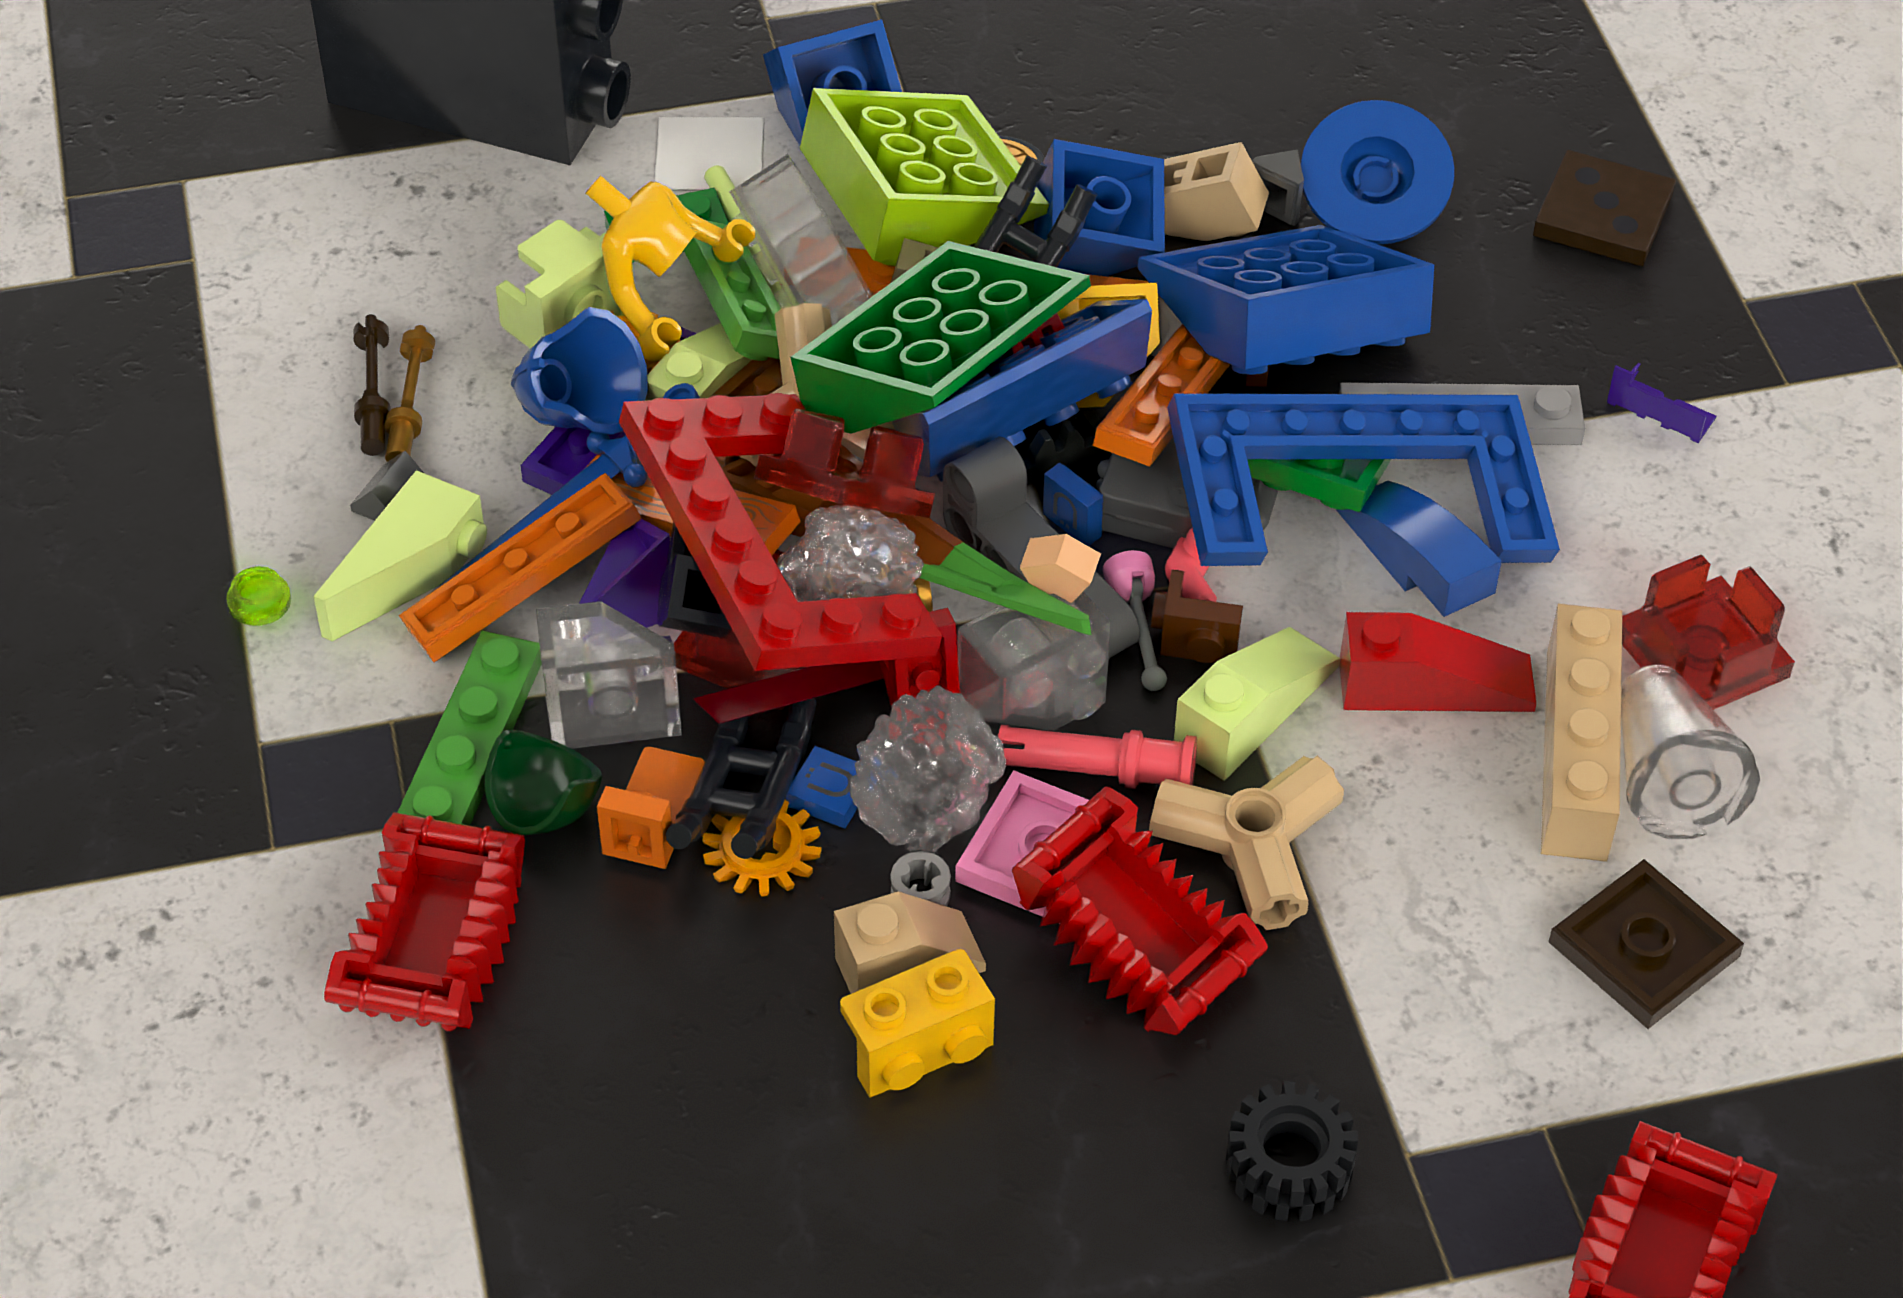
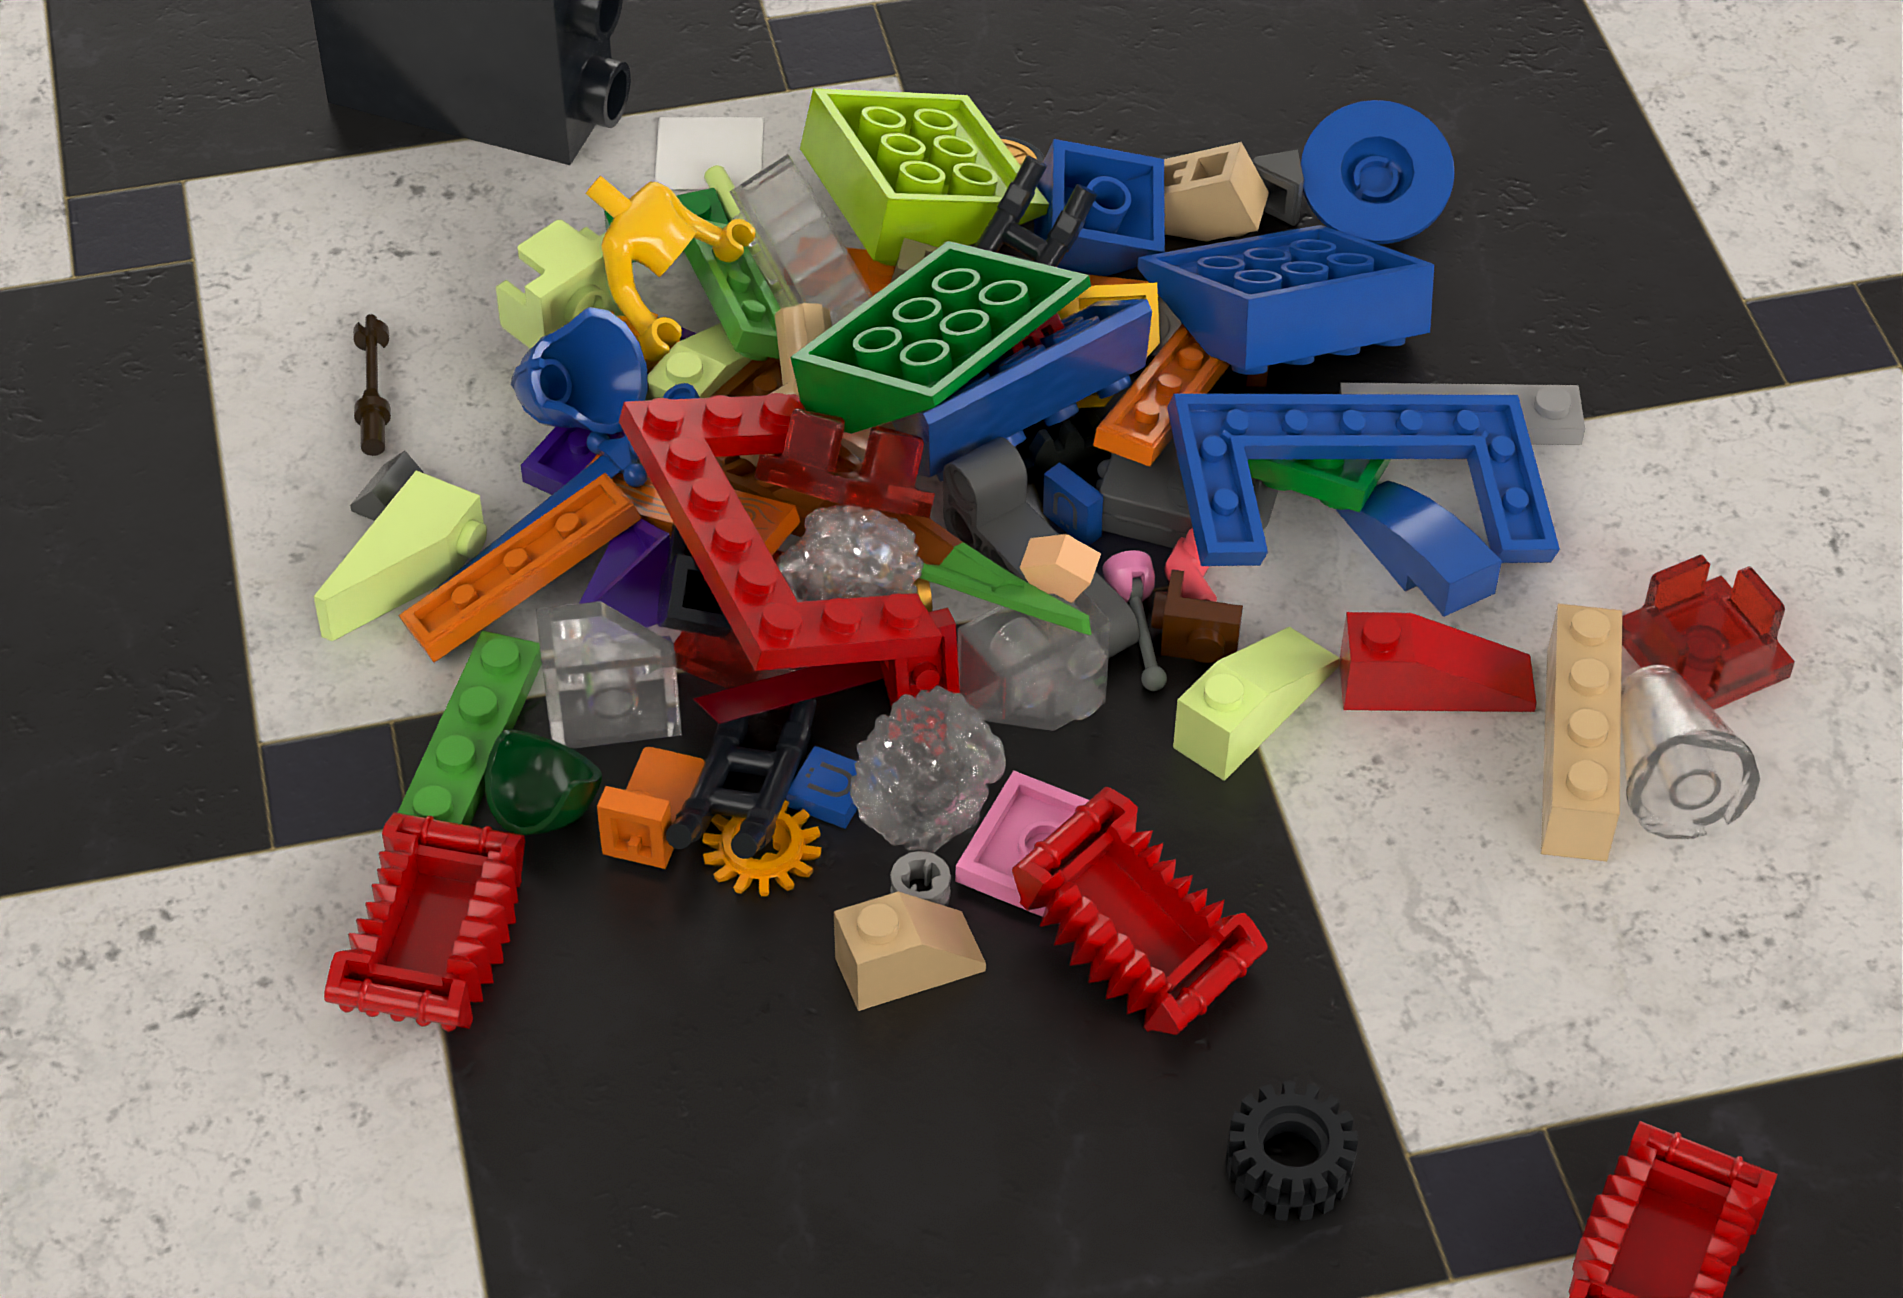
(258, 596): clear neon green plate -> none
(403, 422): pearl gold piece -> none
(839, 60): blue slope -> none
(919, 1022): yellow bracket -> none
(1131, 759): coral pin -> none
(1254, 832): tan piece -> none
(1604, 207): dark brown tile -> none
(1646, 943): dark brown tile -> none
(1651, 402): dark purple piece -> none

